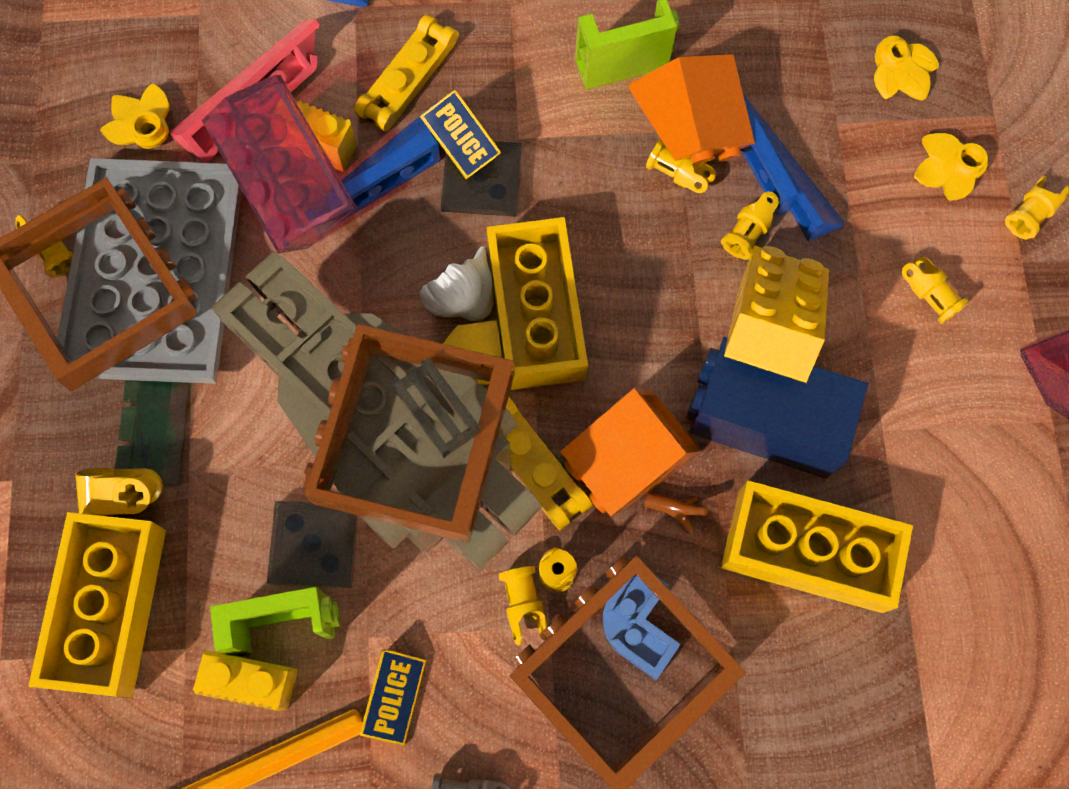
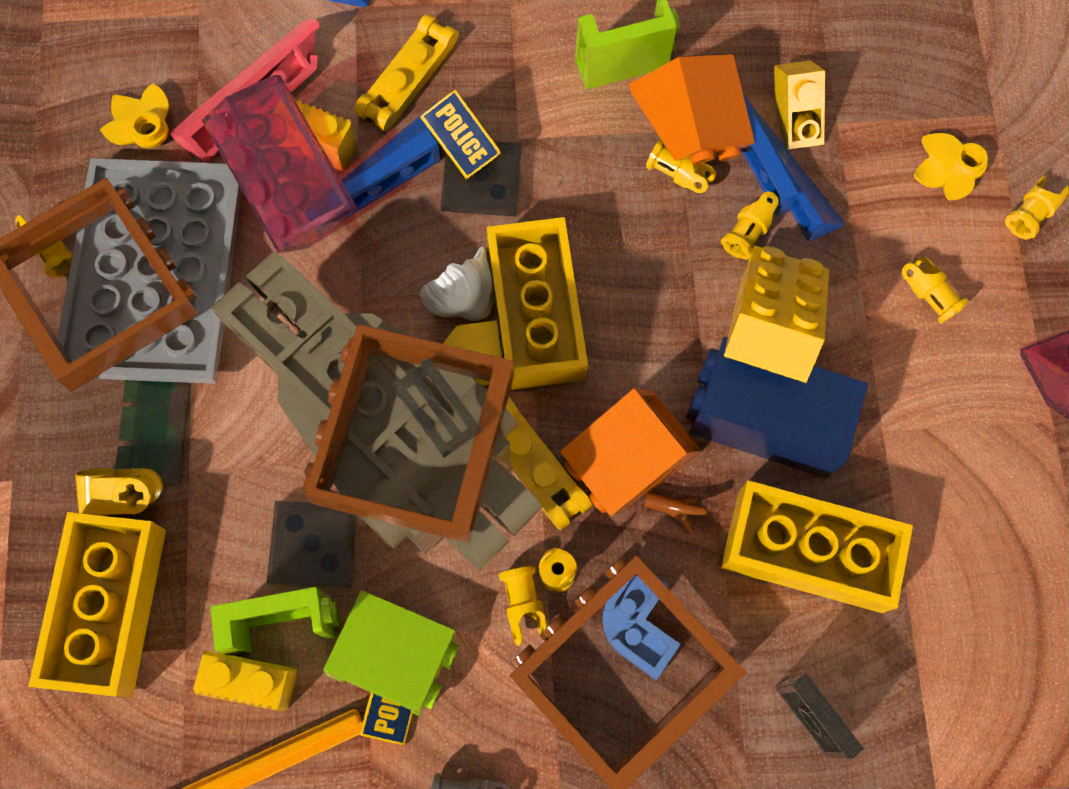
(392, 653): none -> lime panel
(800, 103): none -> yellow slope
(818, 717): none -> clear smoke tile
(906, 71): yellow plate -> none

